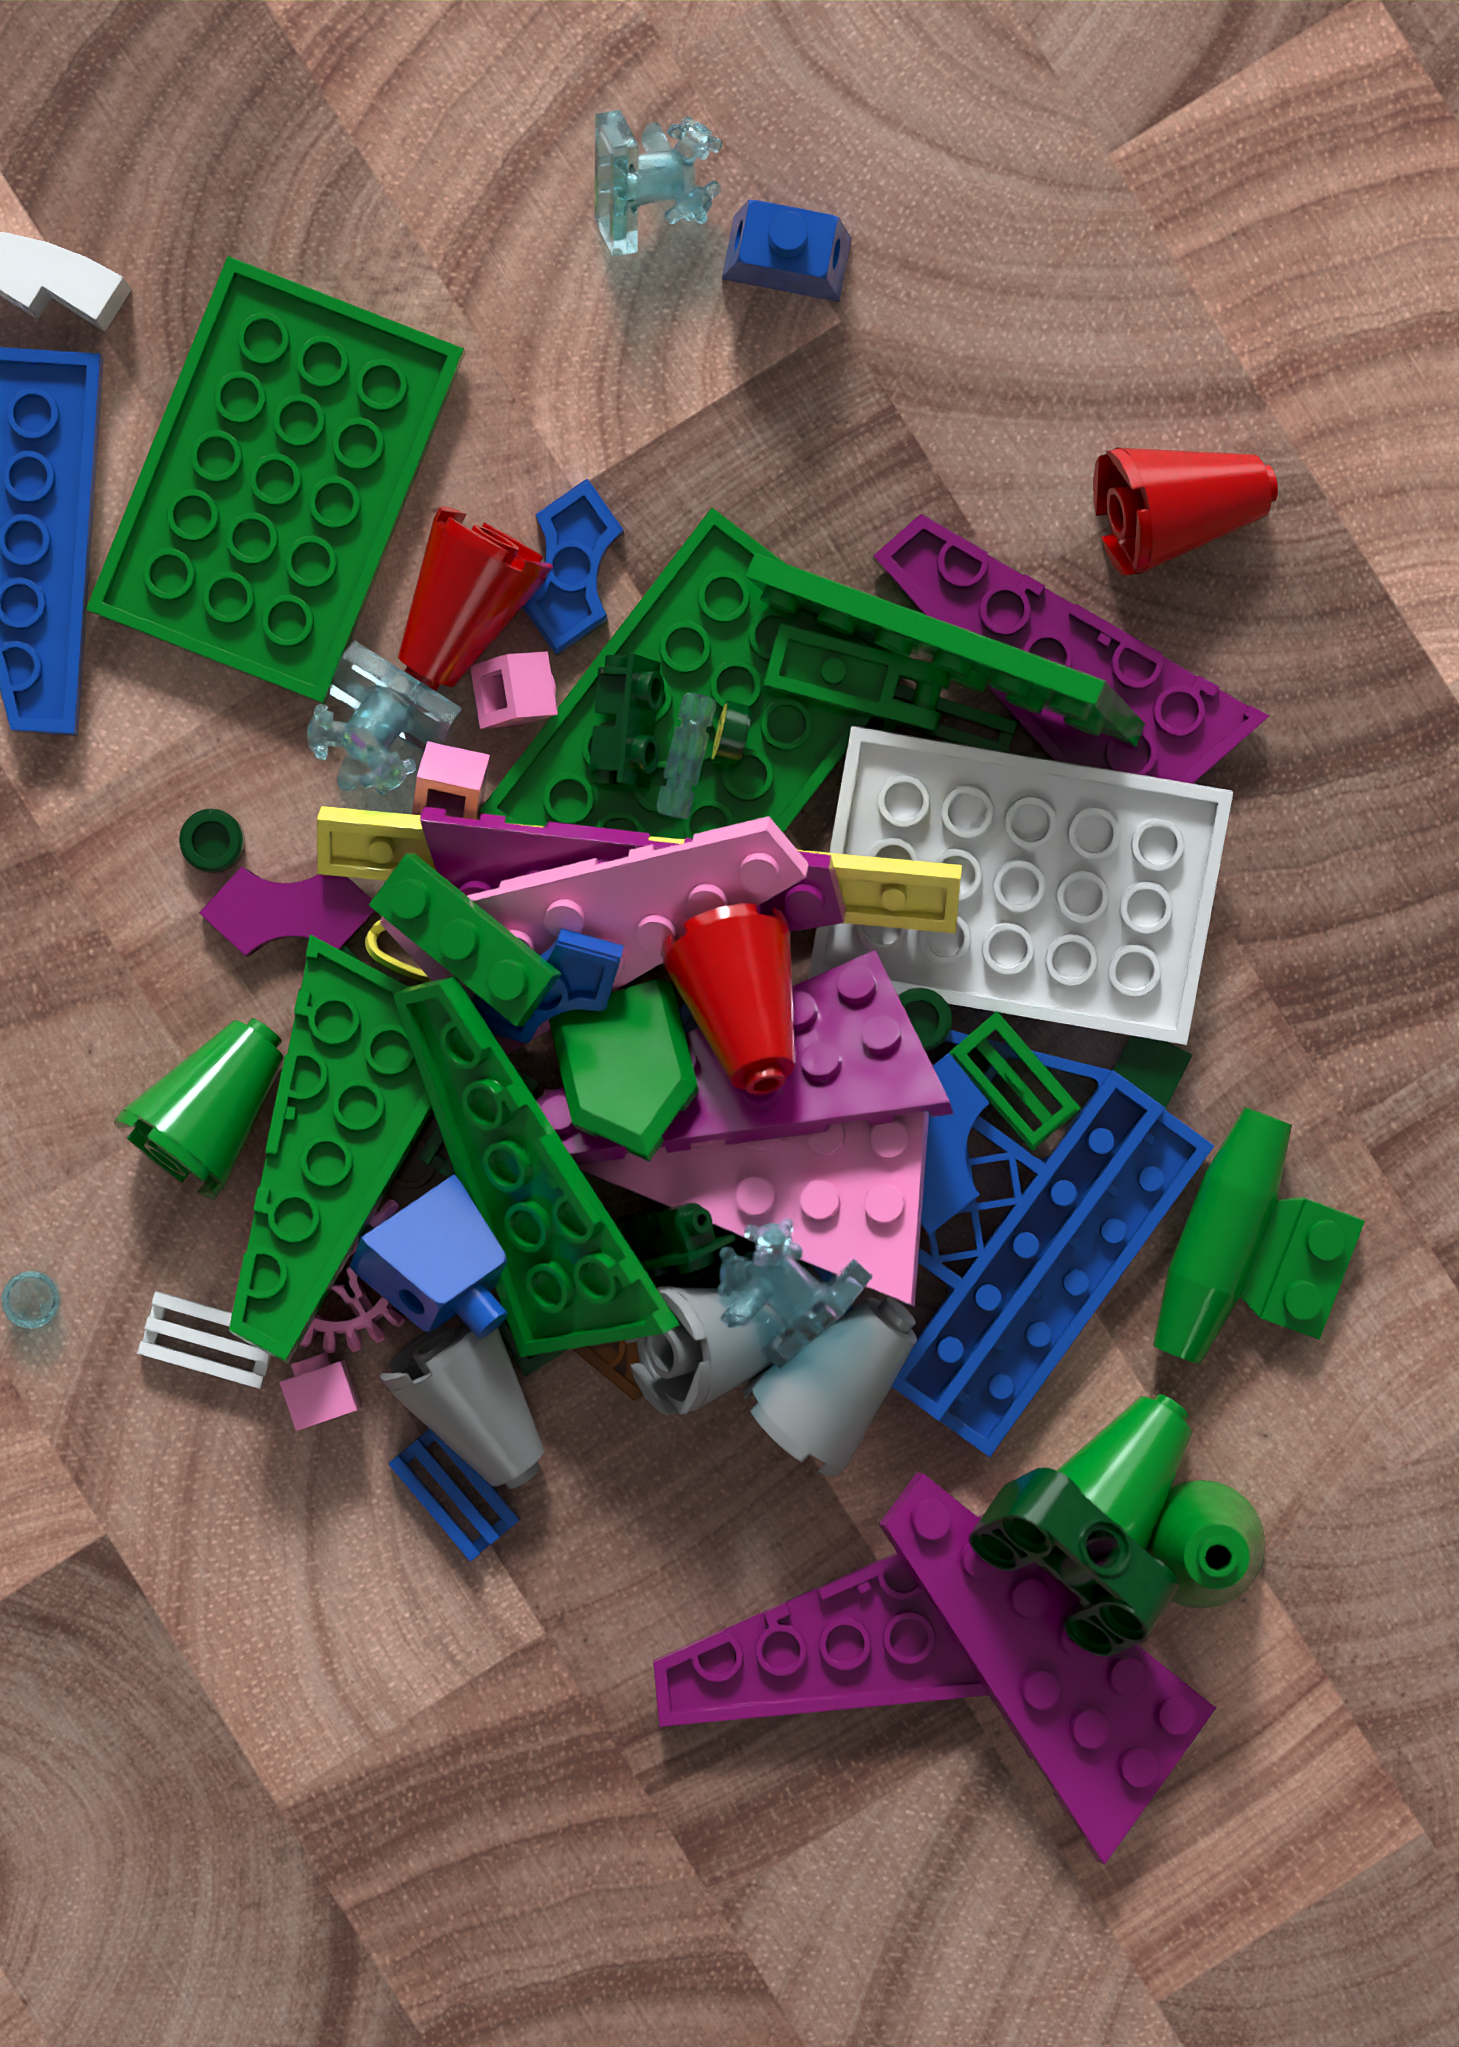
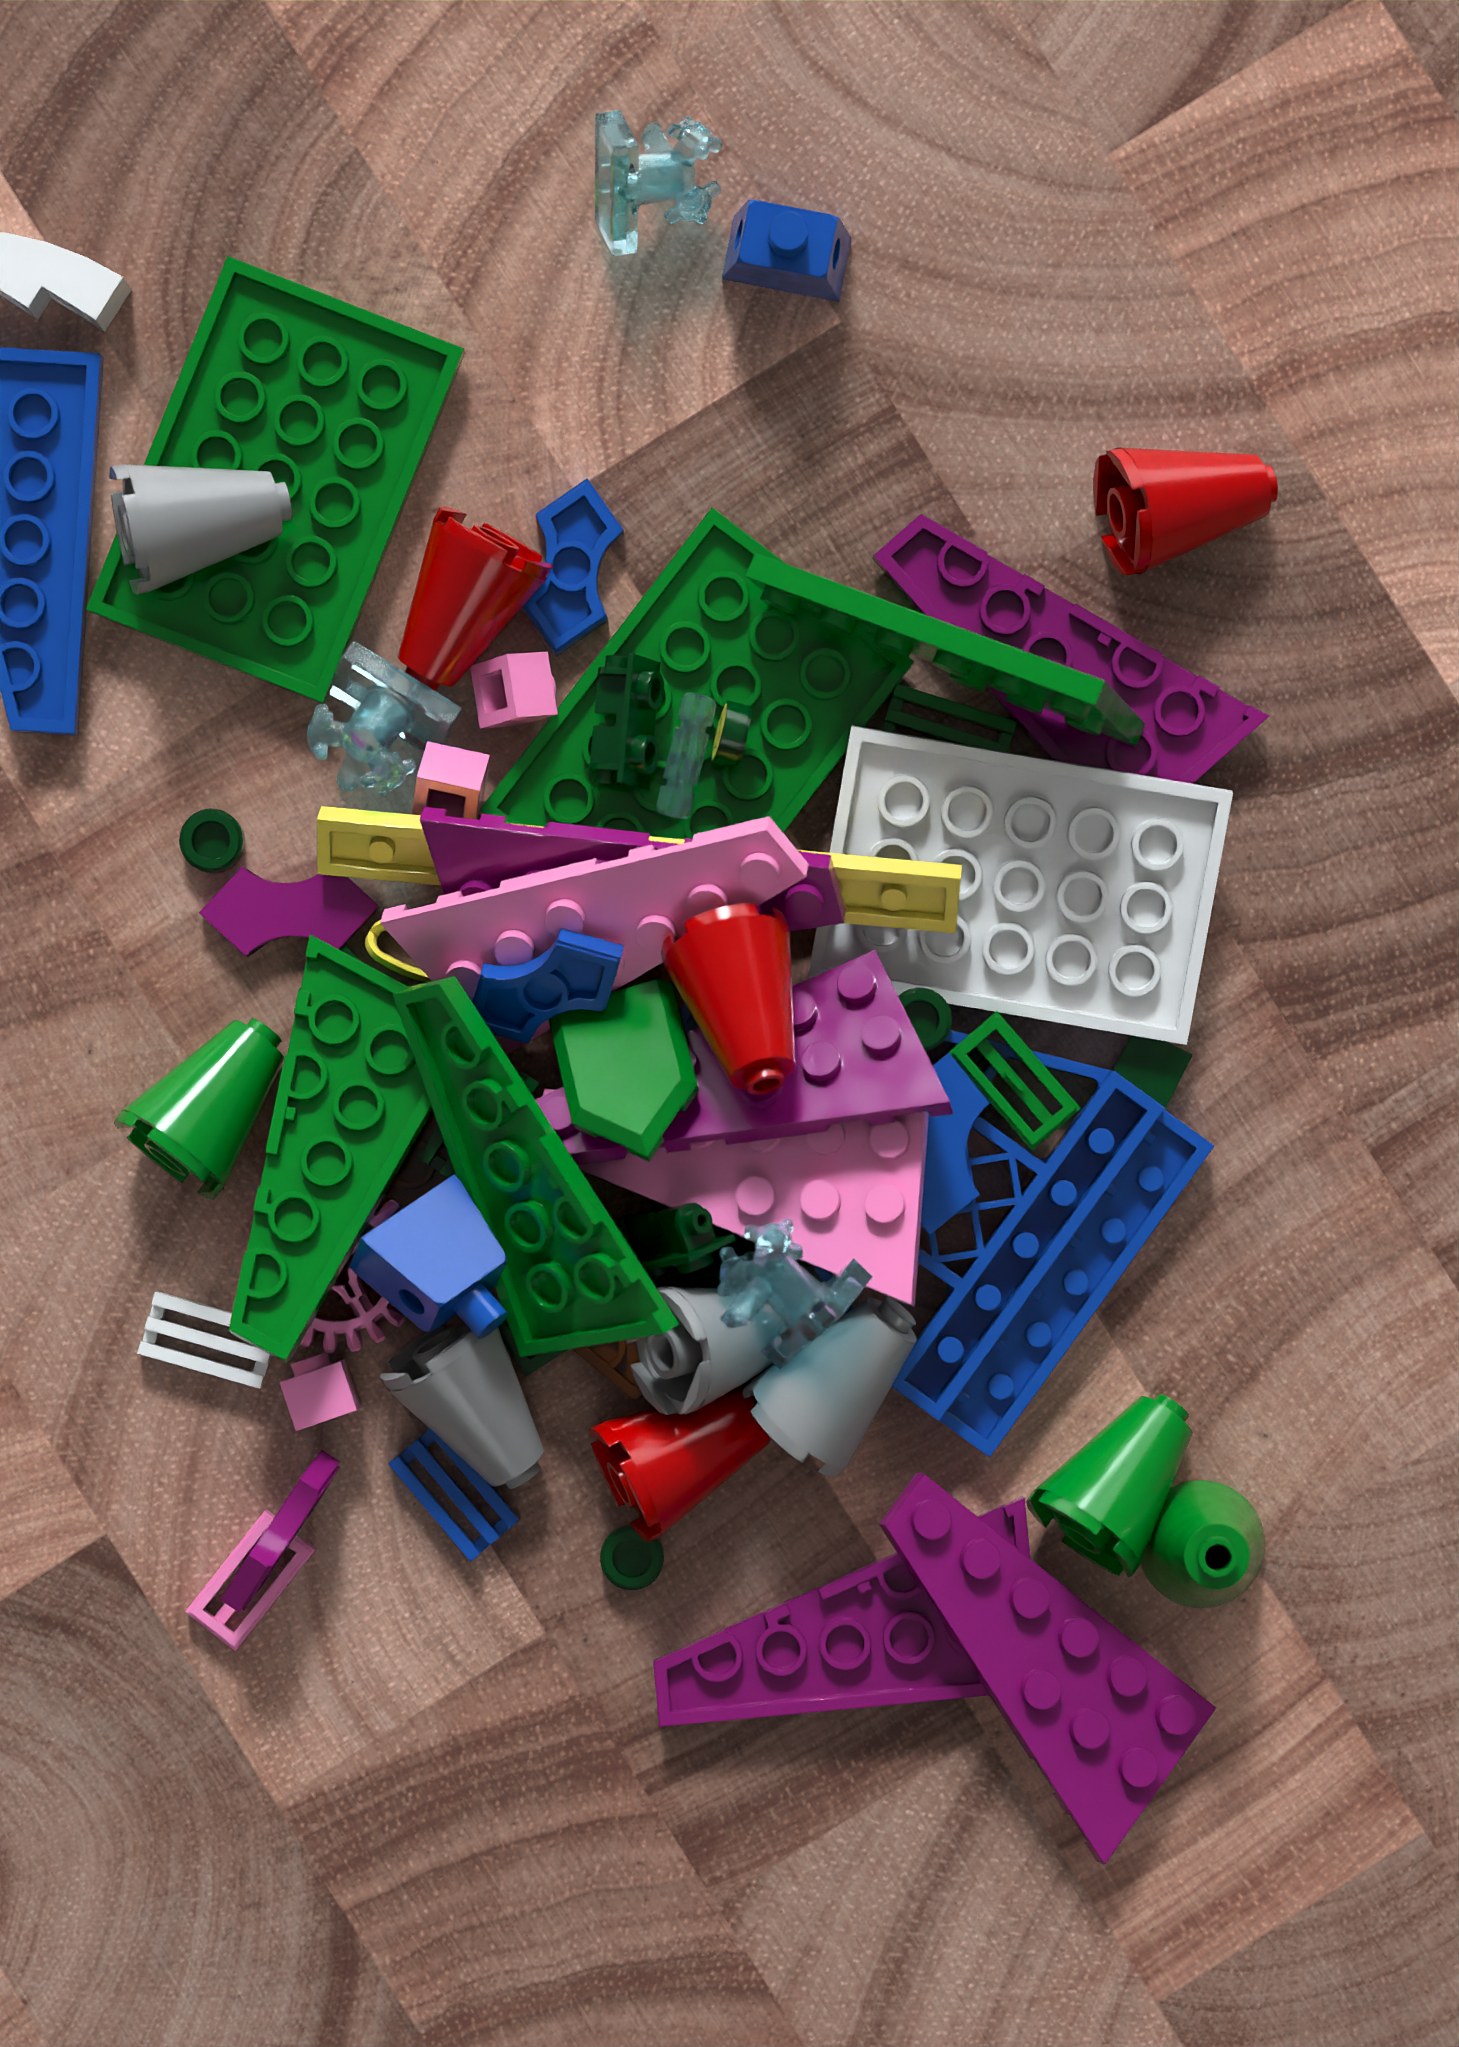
(15, 1288): clear light blue bush -> none
(192, 518): none -> light grey cone
(216, 1623): none -> bright pink tile
(281, 1531): none -> magenta tile
(465, 939): green plate -> none
(629, 1560): none -> dark green tile
(675, 1460): none -> red cone
(854, 677): green plate -> none
(1052, 1523): dark green beam -> none
(1252, 1246): green plate -> none

